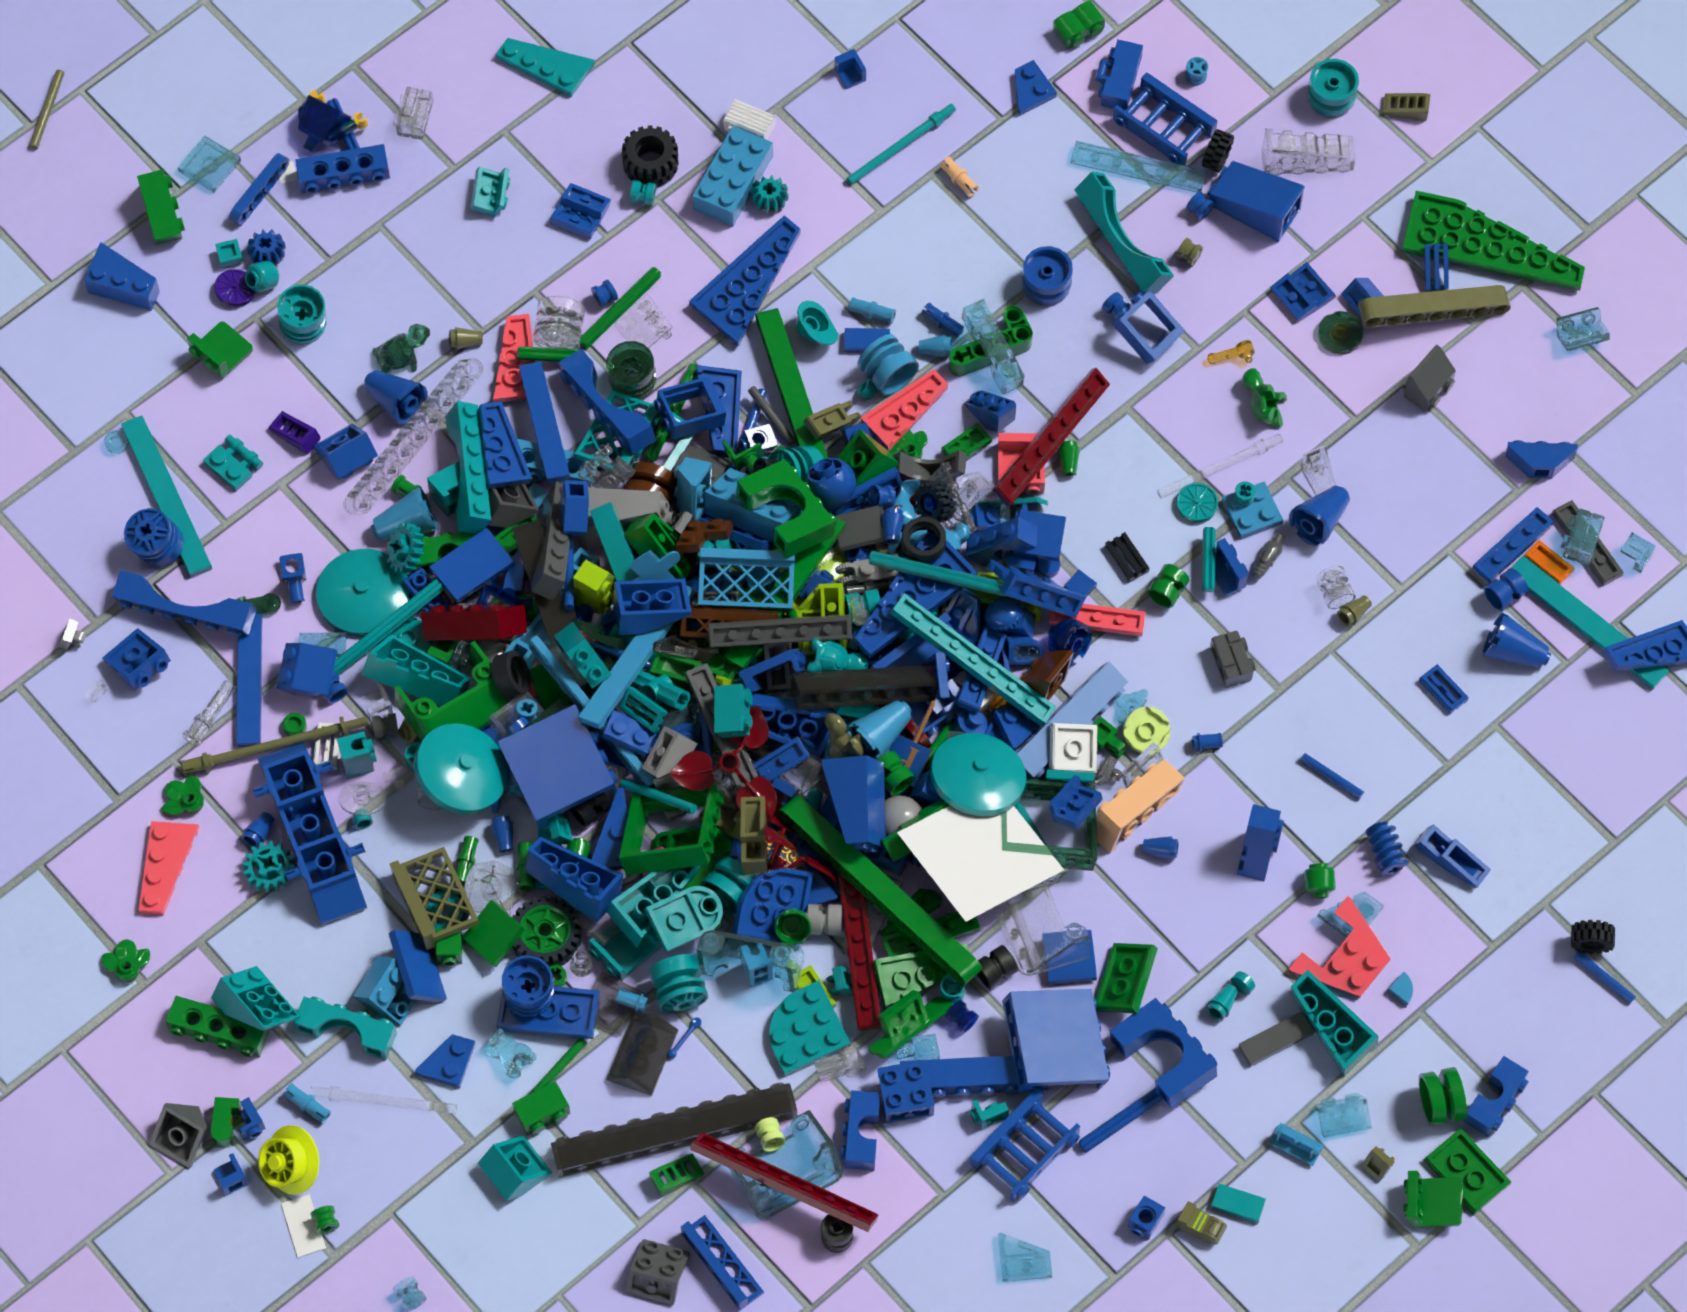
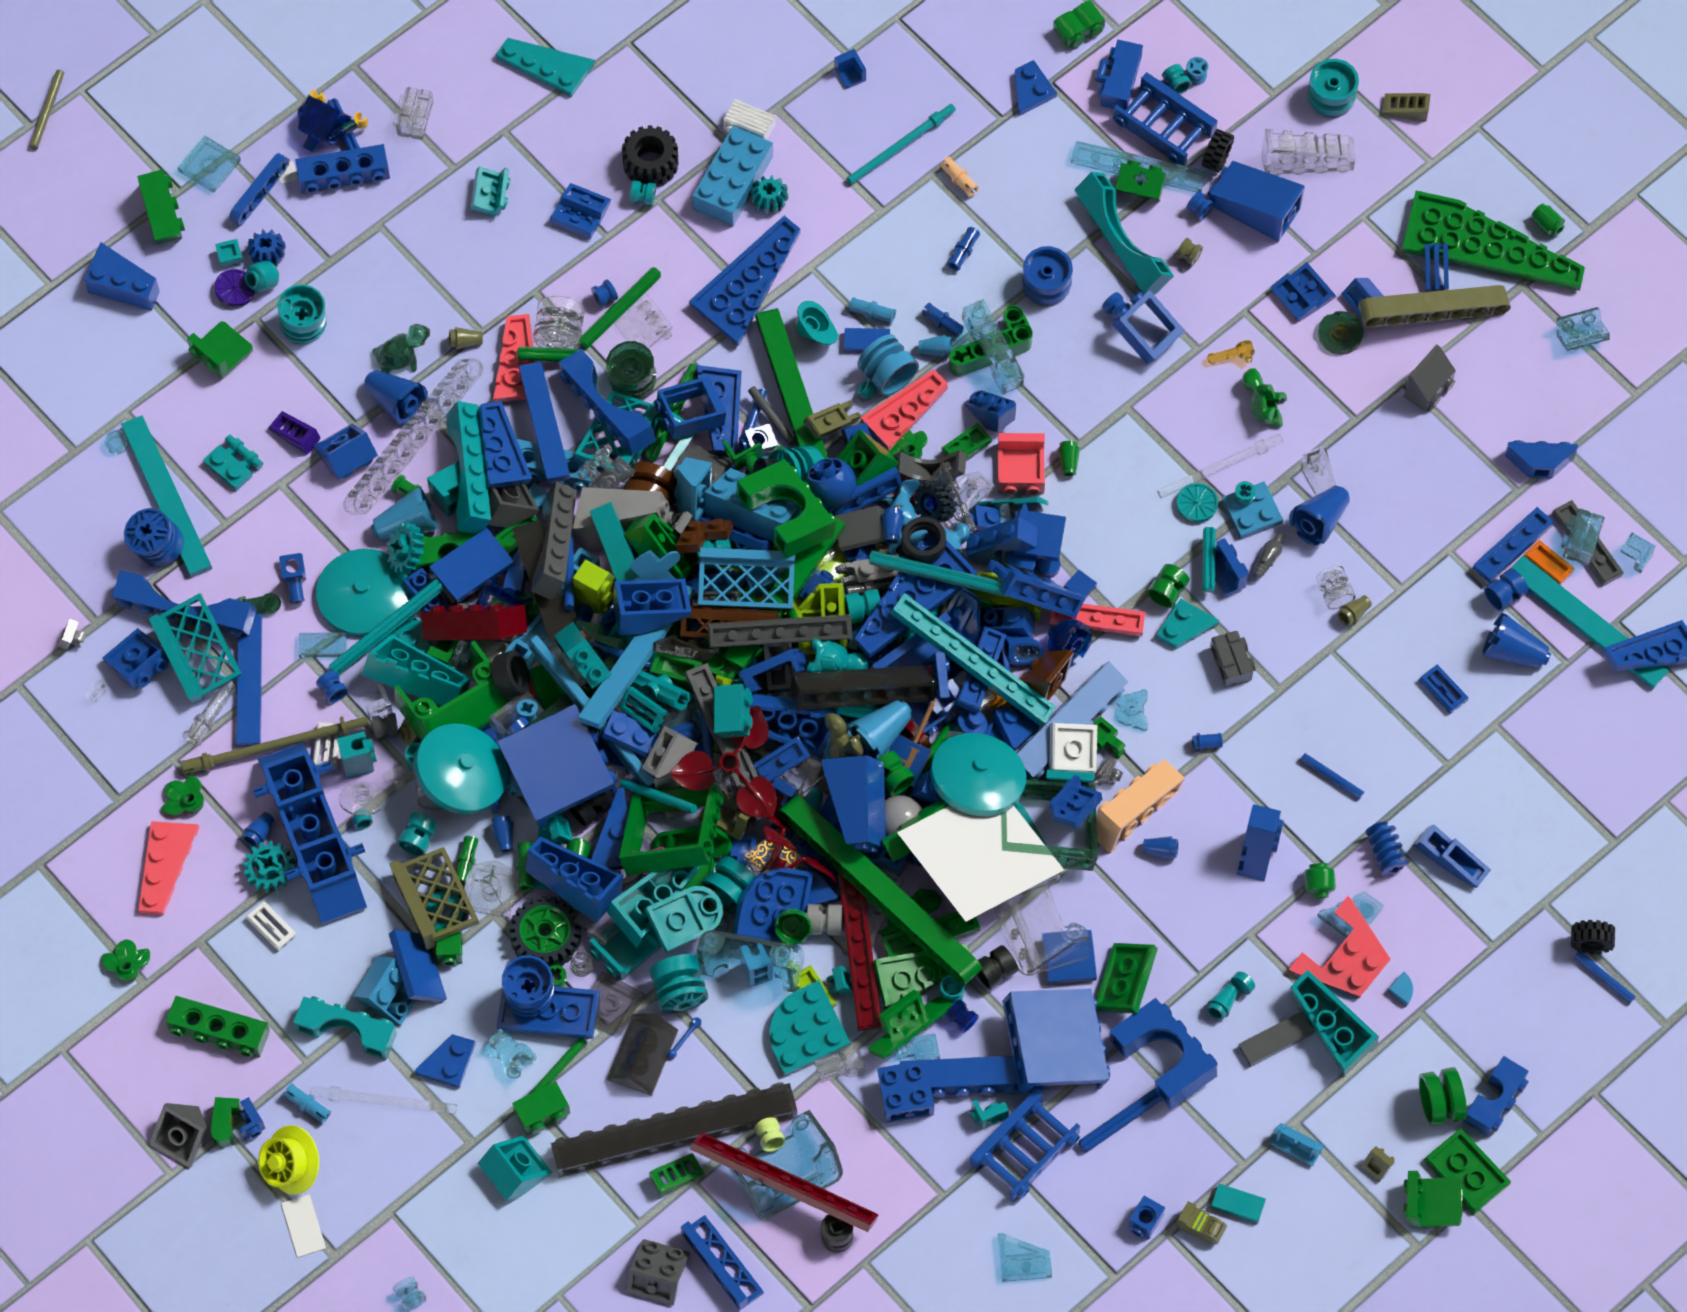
(180, 661): none -> teal fence
(230, 1176): blue panel -> none
(253, 1000): teal slope -> none
(284, 940): none -> white tile
(294, 724): green tile -> none
(306, 669): blue slope -> none
(324, 1219): green wheel -> none
(418, 832): none -> teal wheel
(494, 933): green tile -> none
(574, 507): blue slope -> none
(632, 1000): dark azure pin -> none
(753, 841): olive slope -> none
(859, 613): clear pin -> none
(862, 1109): blue arch -> none
(881, 496): blue wheel -> none
(963, 248): none -> blue pin
(1003, 614): blue hat -> none
(1051, 437): dark red tile -> none
(1118, 541): black tile -> none
(1139, 766): clear tile -> none
(1144, 727): yellowish green tile -> none
(1150, 189): none -> green brick
(1175, 77): none -> teal wheel
(1185, 624): none -> teal wing
(1343, 1115): clear light blue bracket -> none
(1548, 220): none -> green brick

